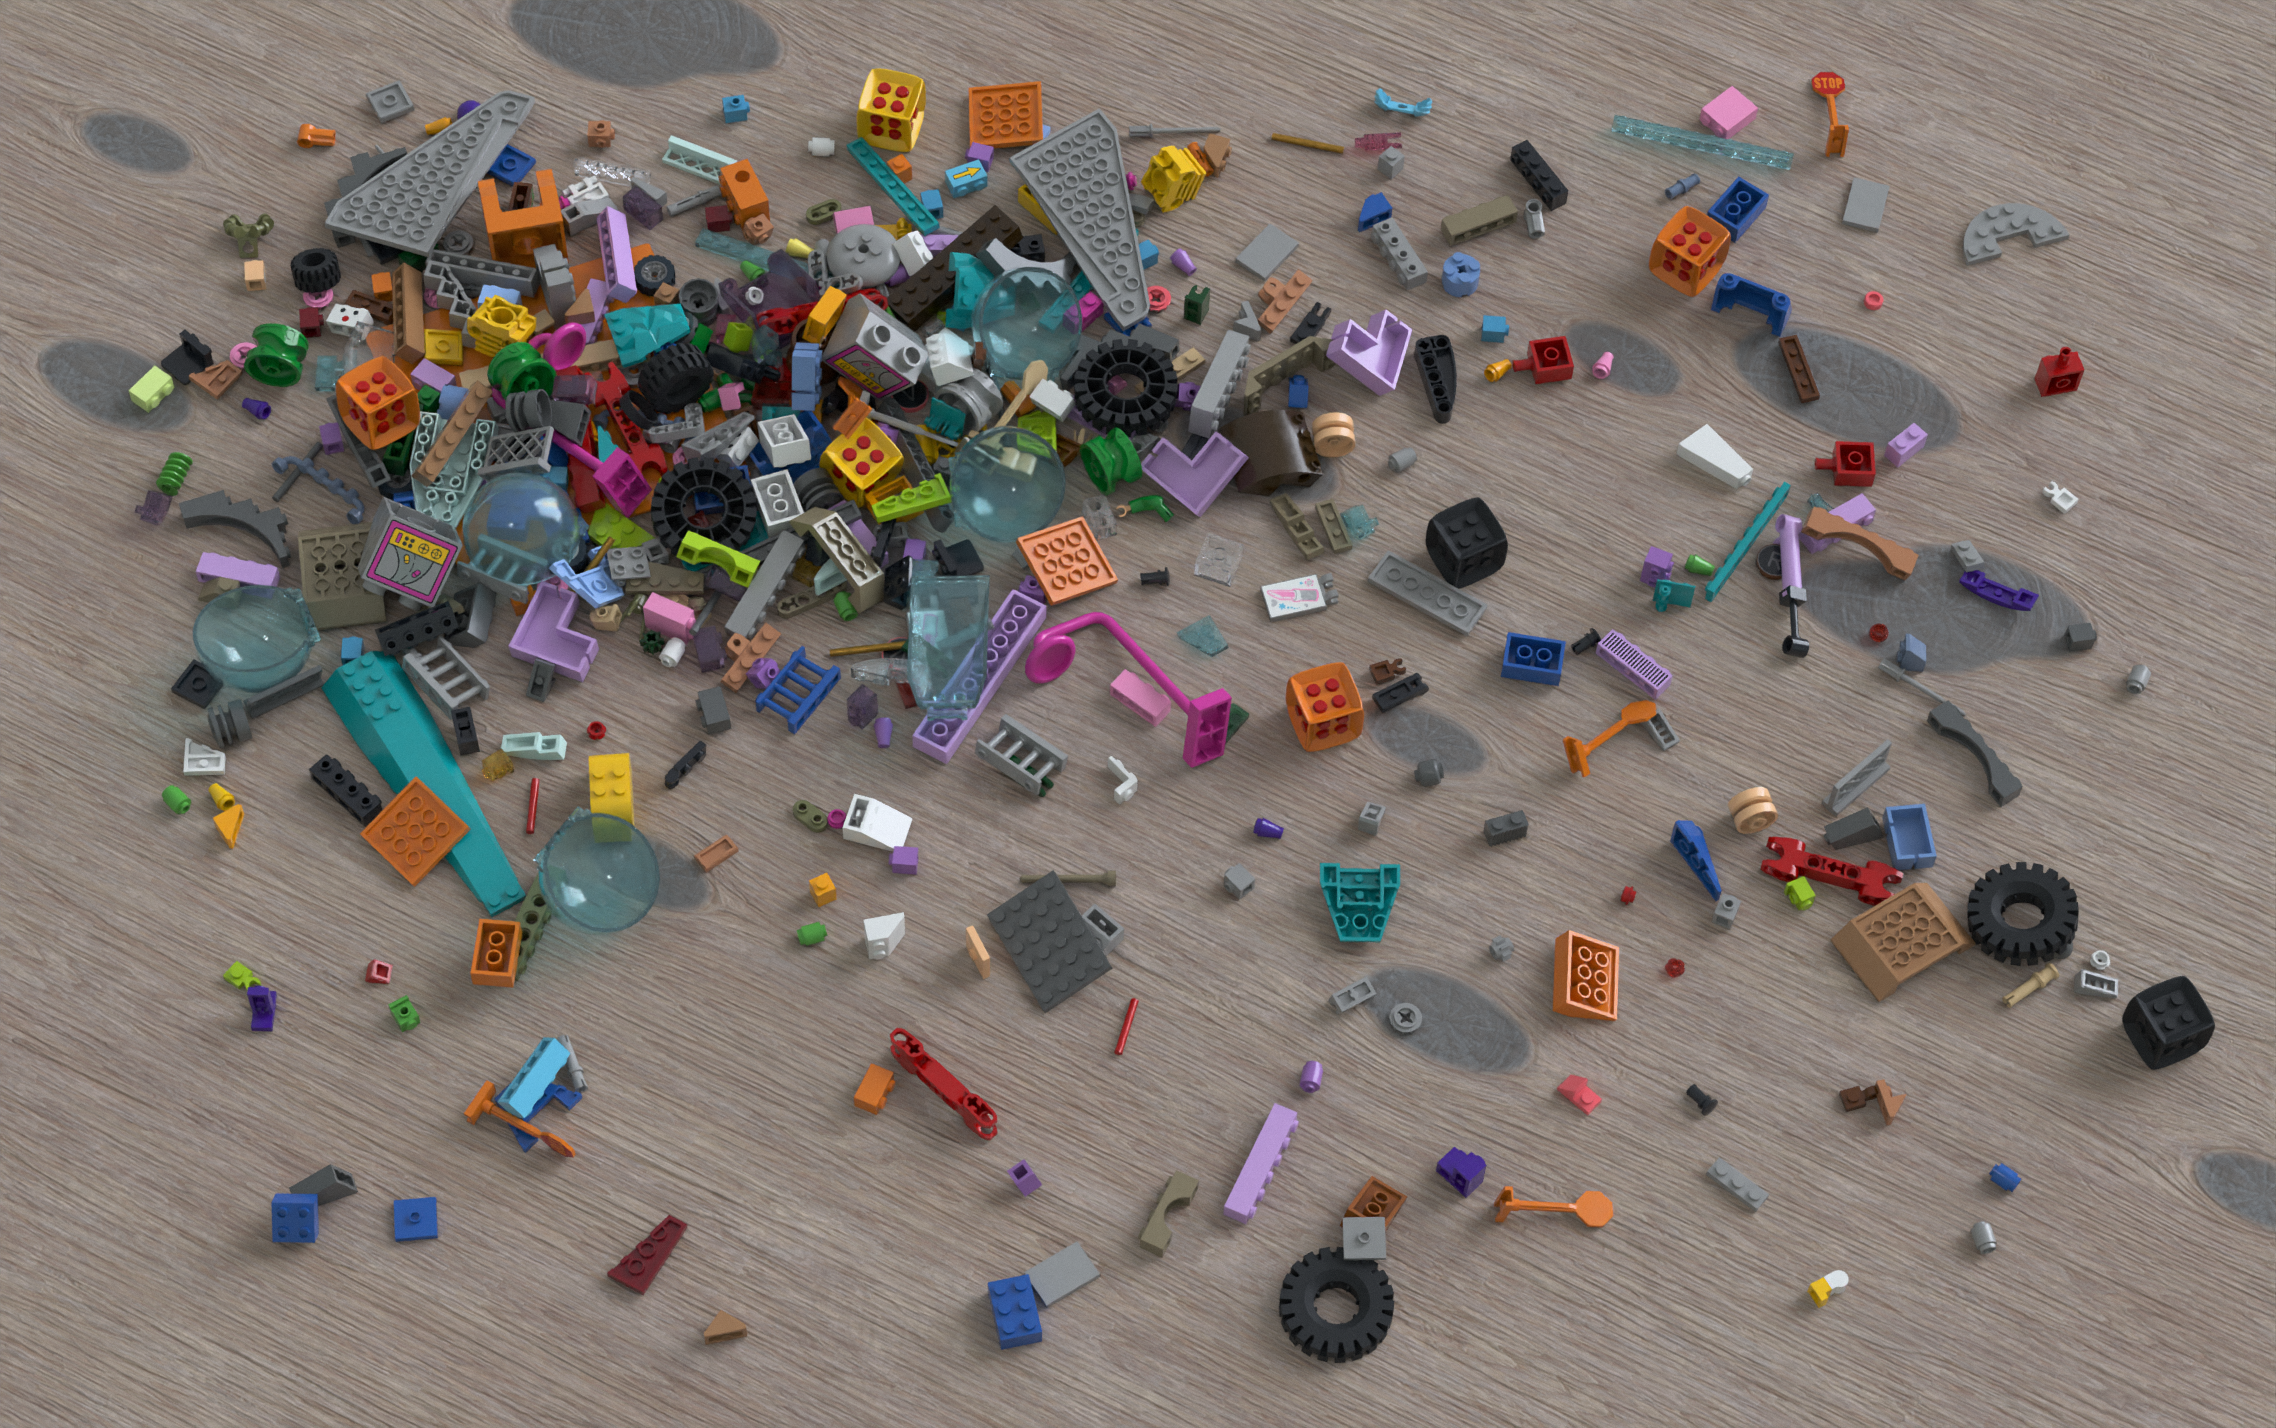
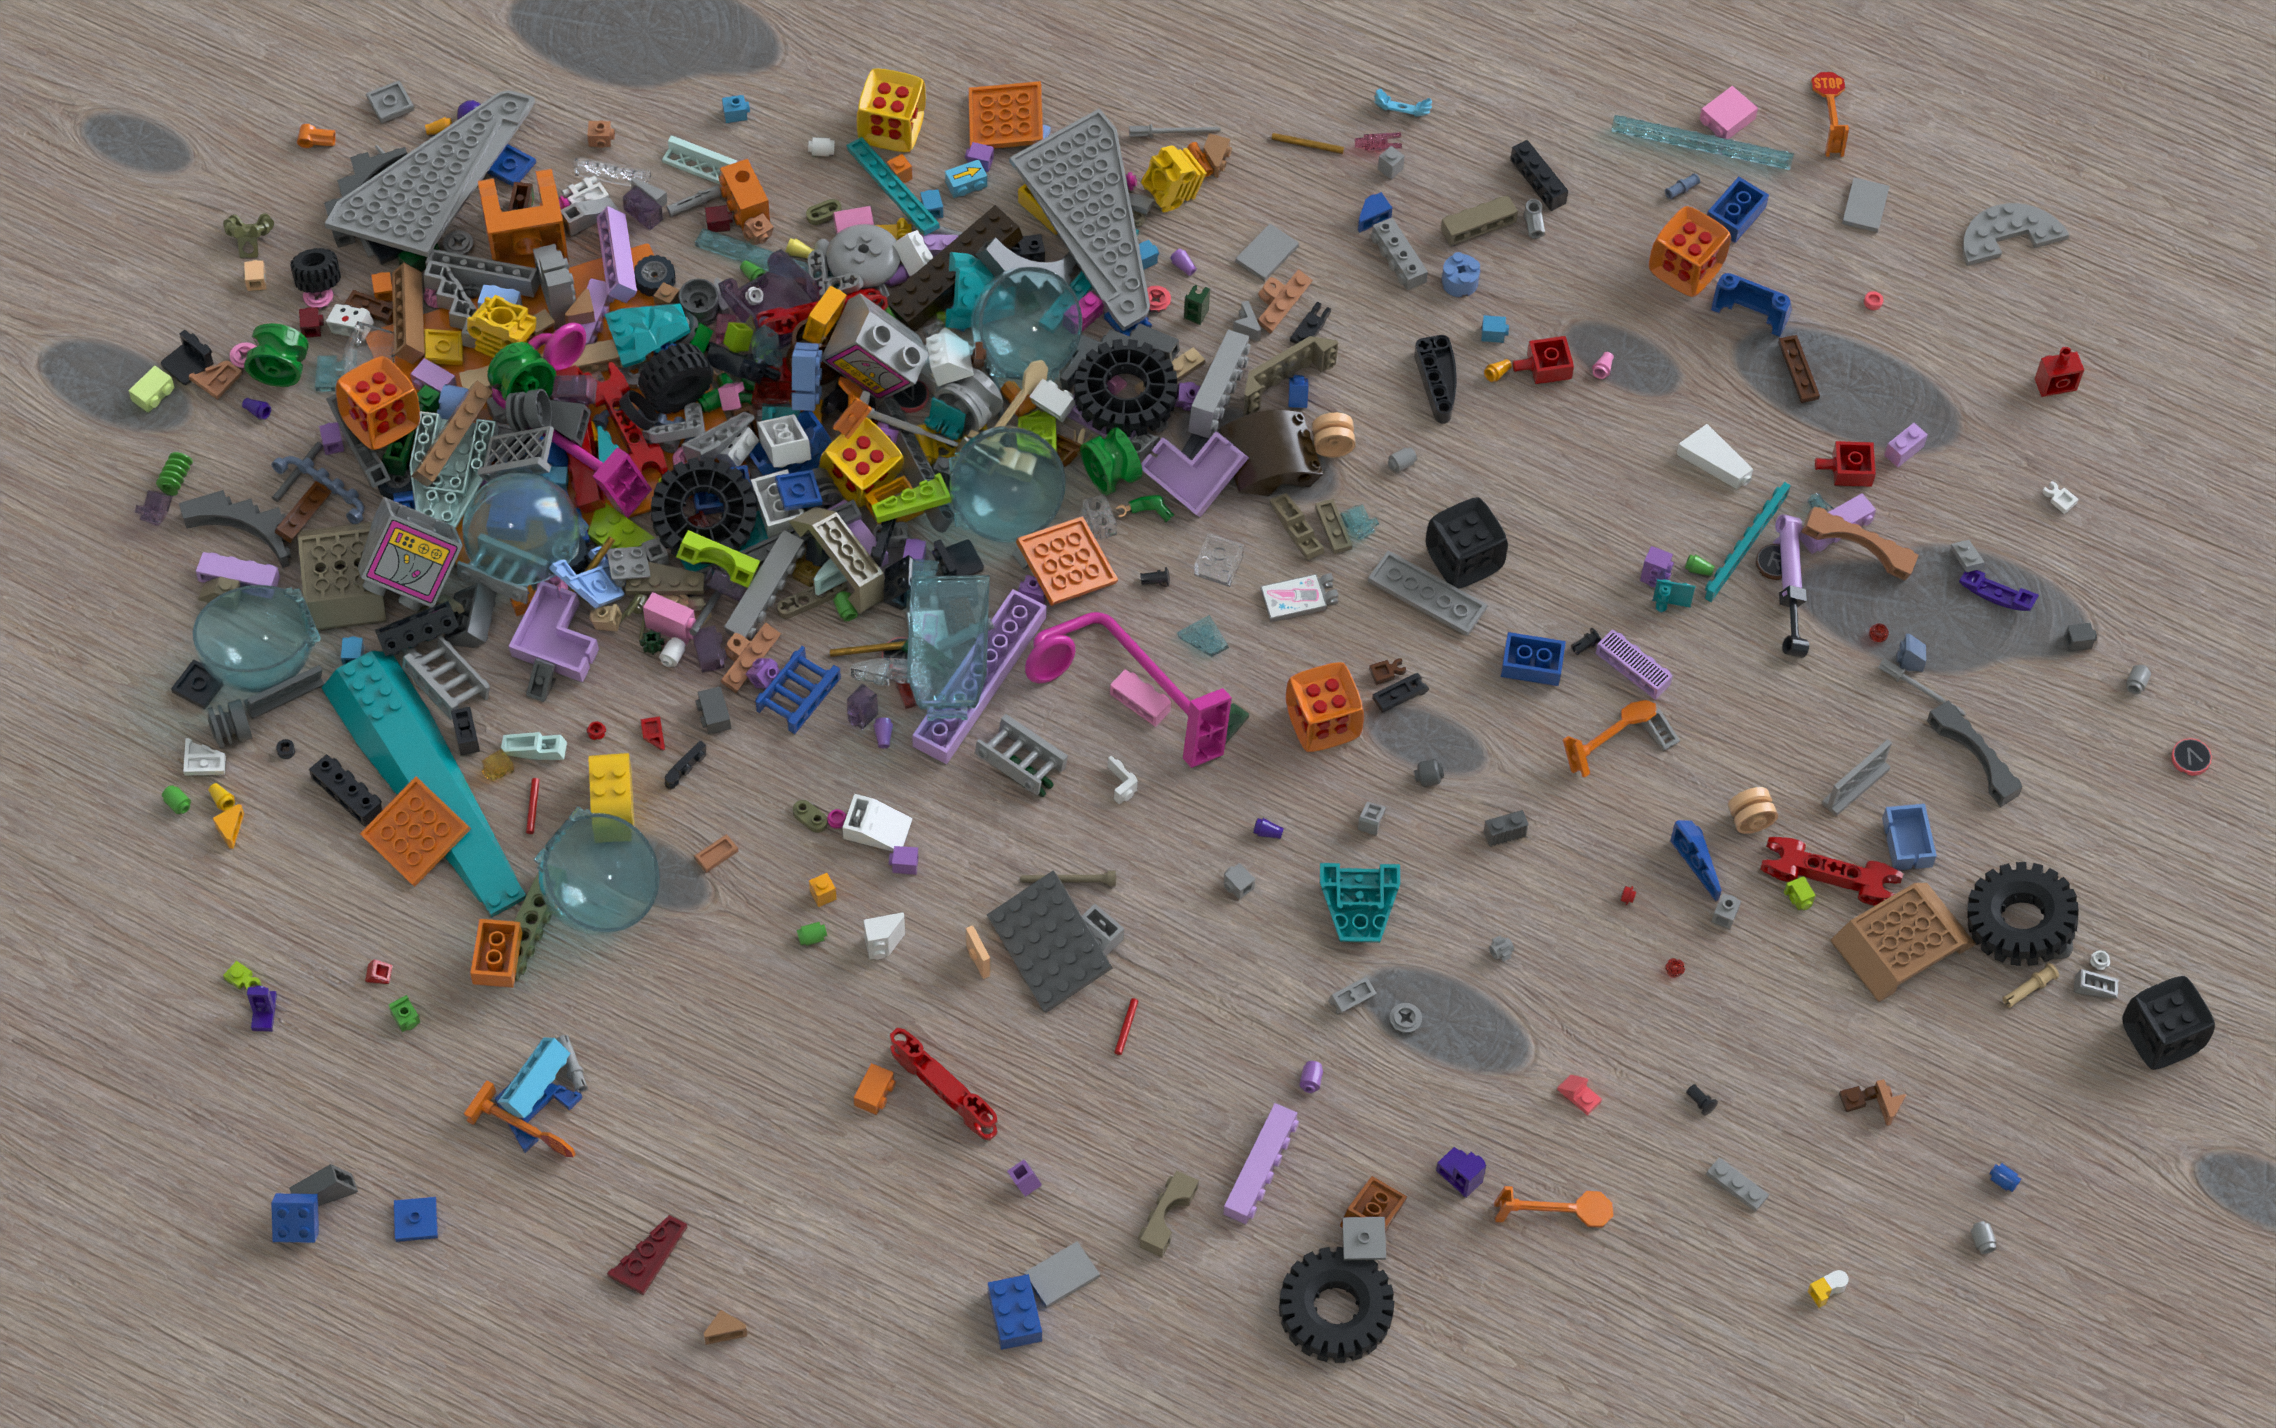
(285, 743): none -> black bush
(303, 511): none -> reddish brown plate
(653, 732): none -> red slope
(798, 490): none -> blue plate
(1371, 354): lavender piece -> none
(1585, 977): orange slope -> none
(1853, 830): dark grey slope -> none
(2191, 756): none -> black tile

